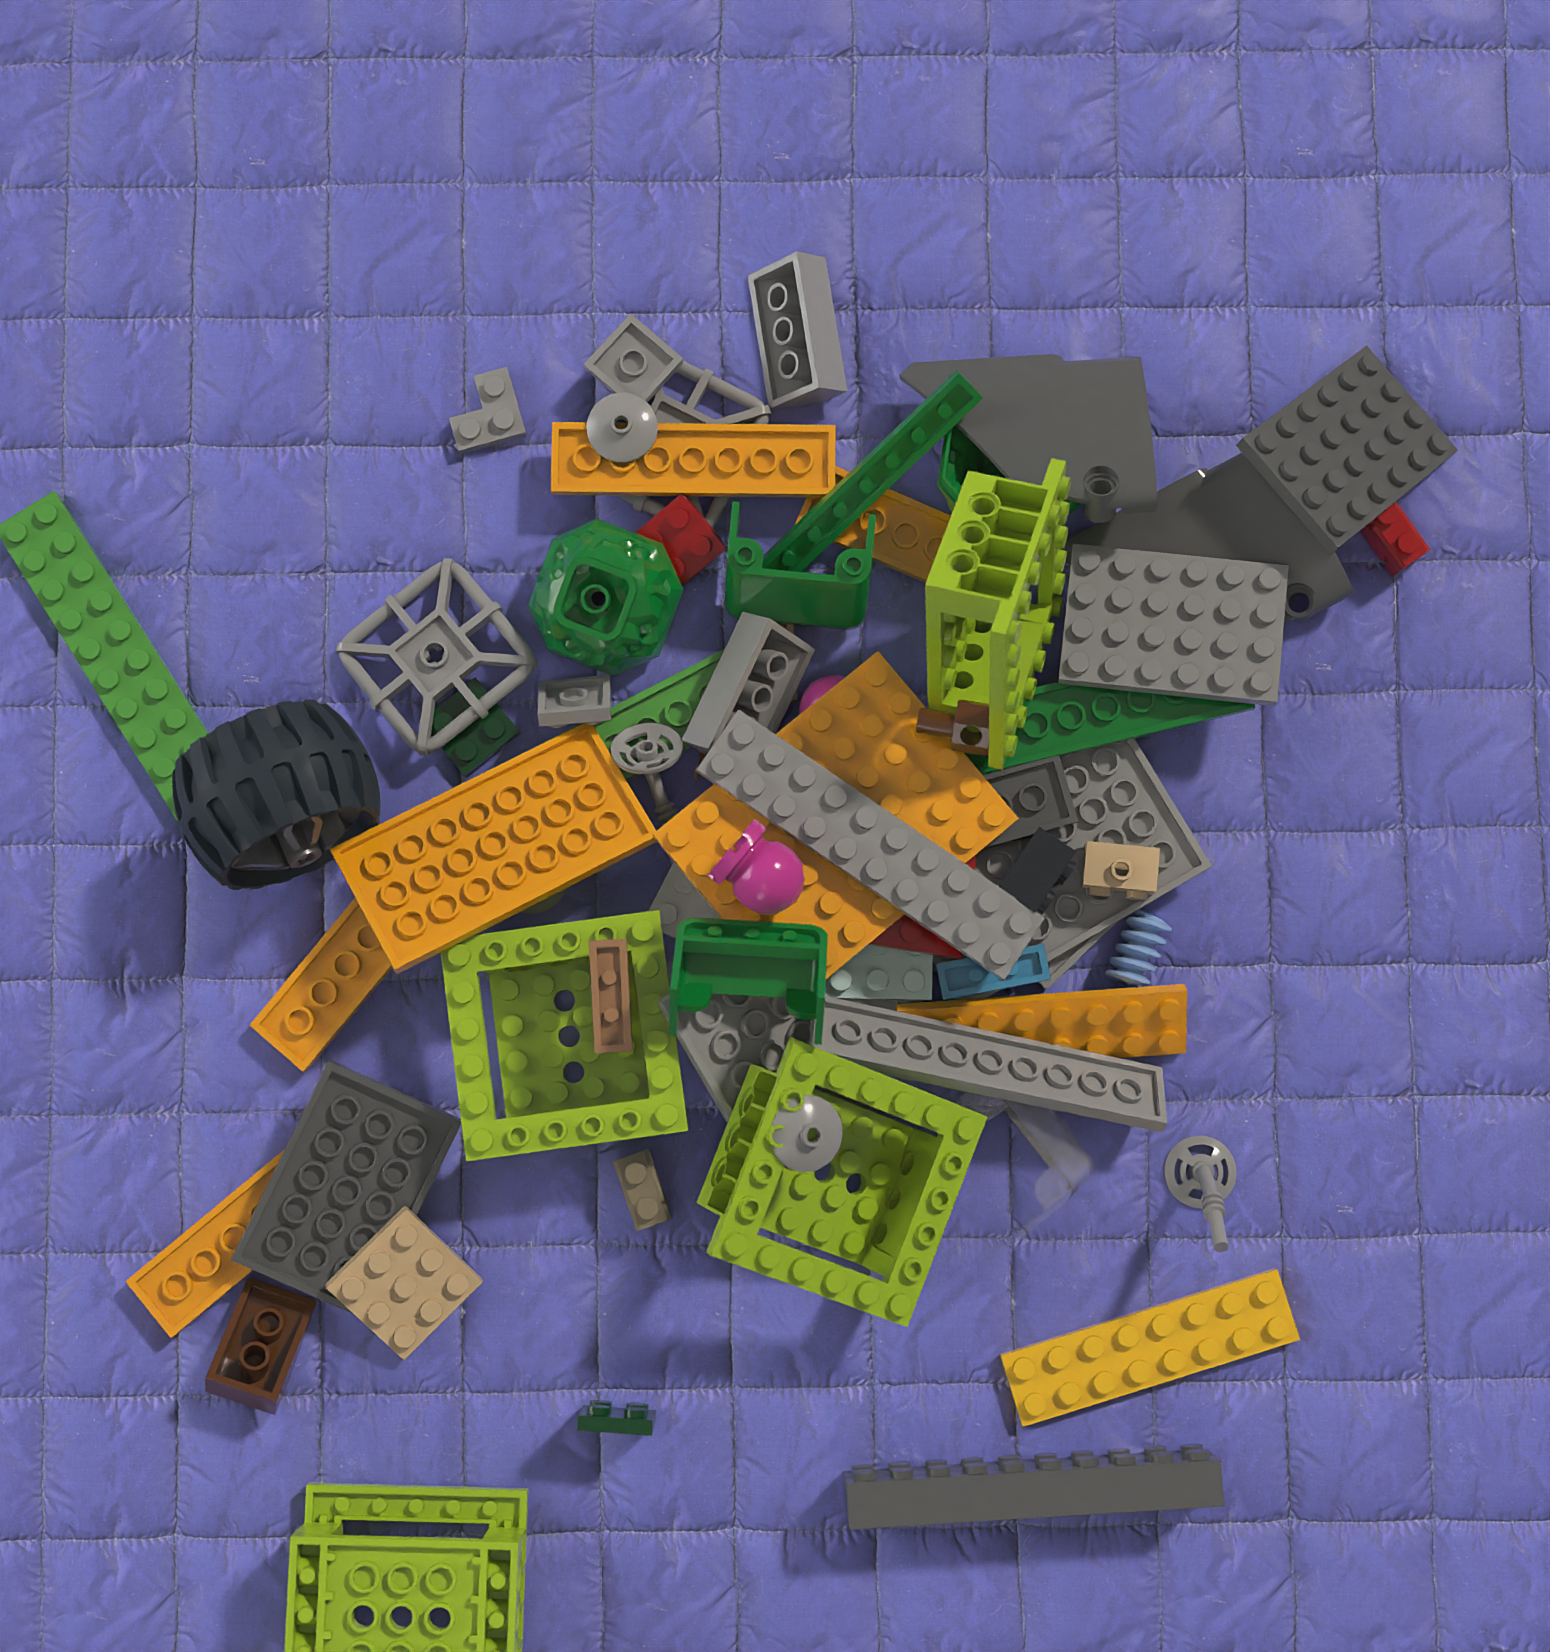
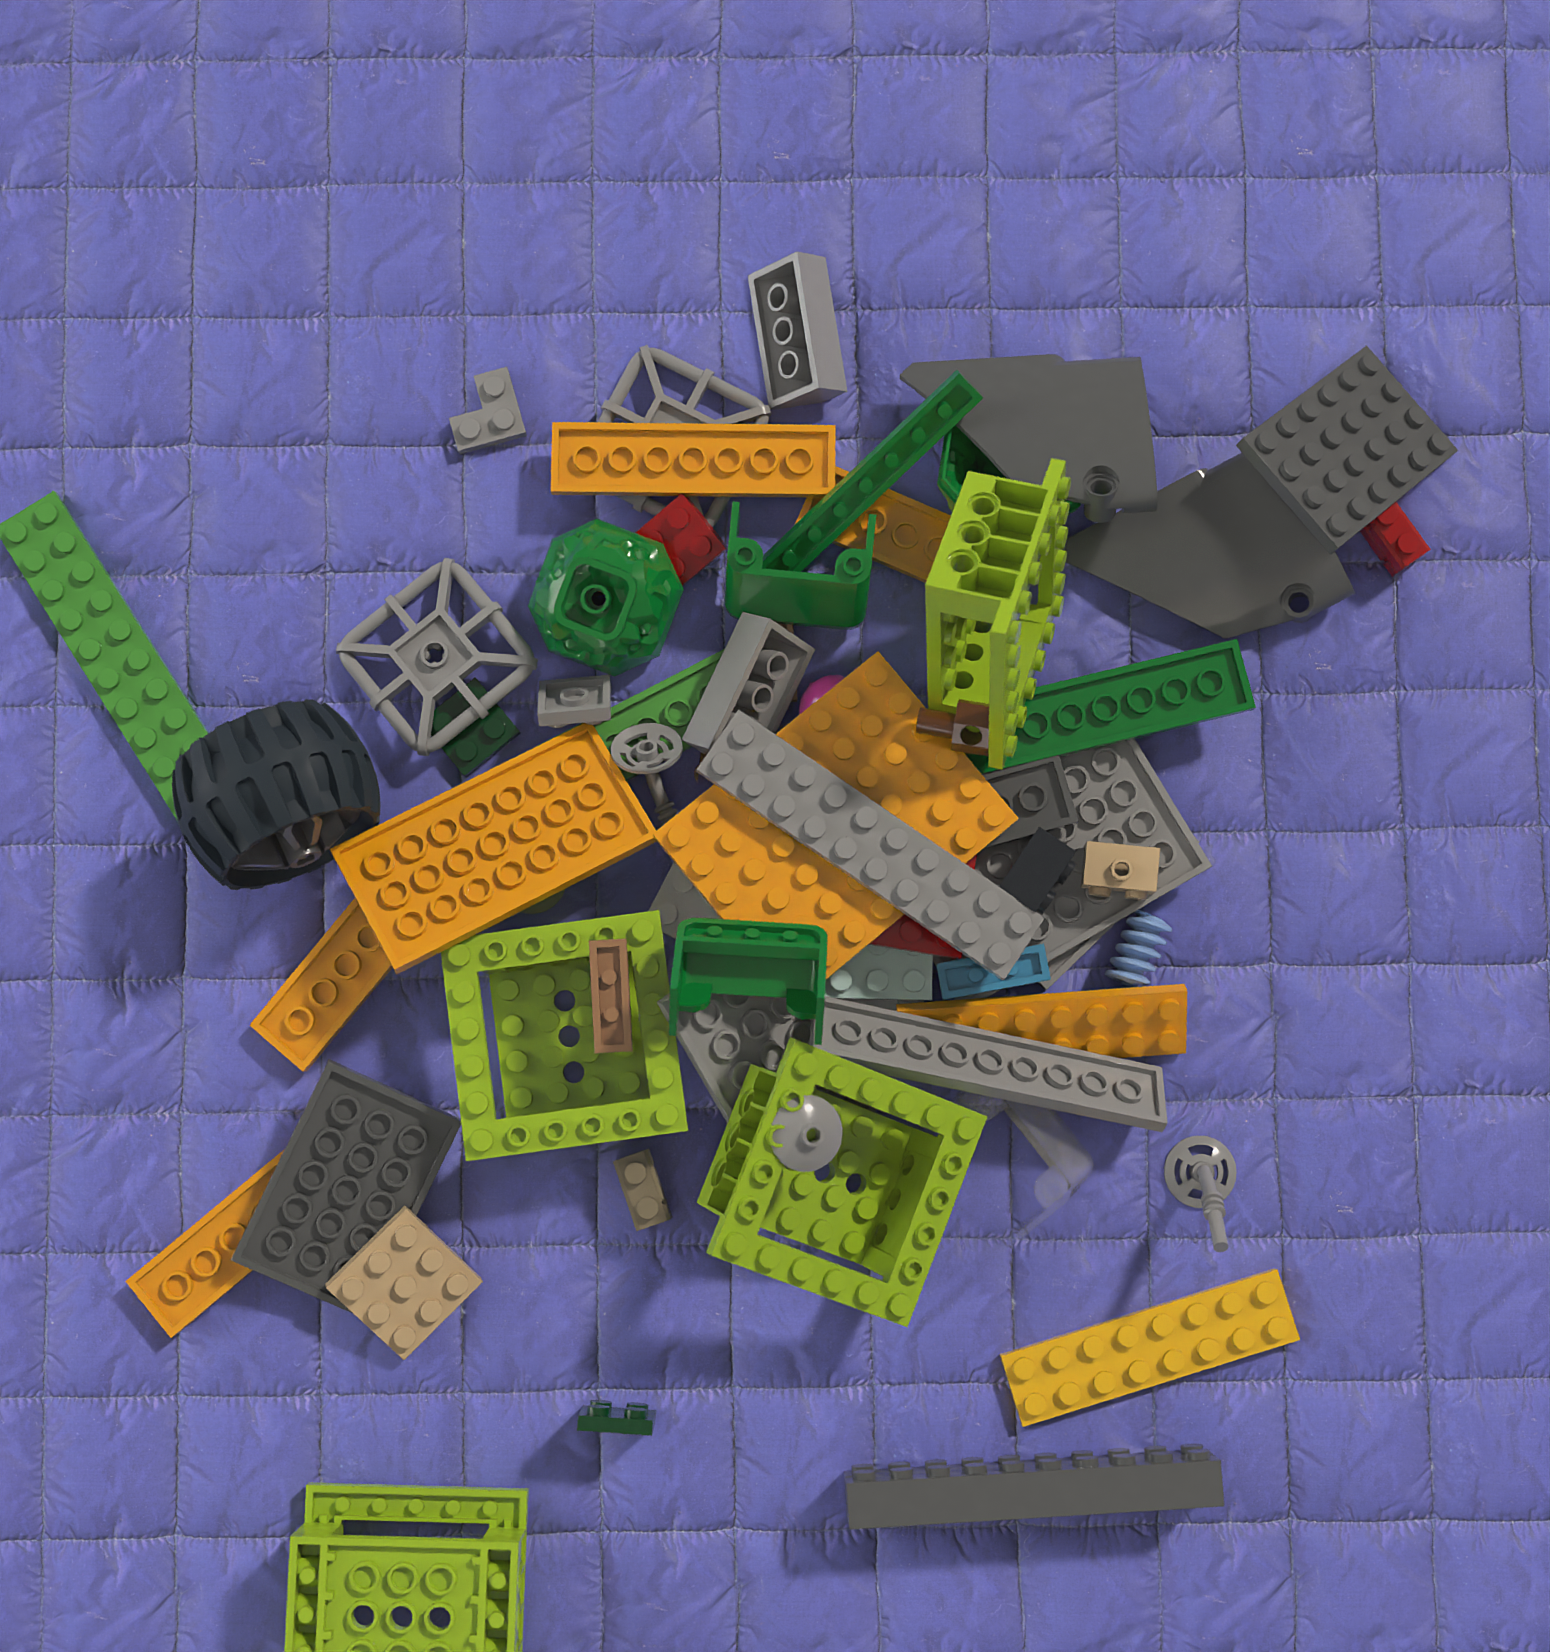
(260, 1346): reddish brown slope -> none
(627, 443): light grey dish -> none
(633, 360): light grey plate -> none
(762, 873): dark pink tile -> none
(1174, 624): light grey plate -> none

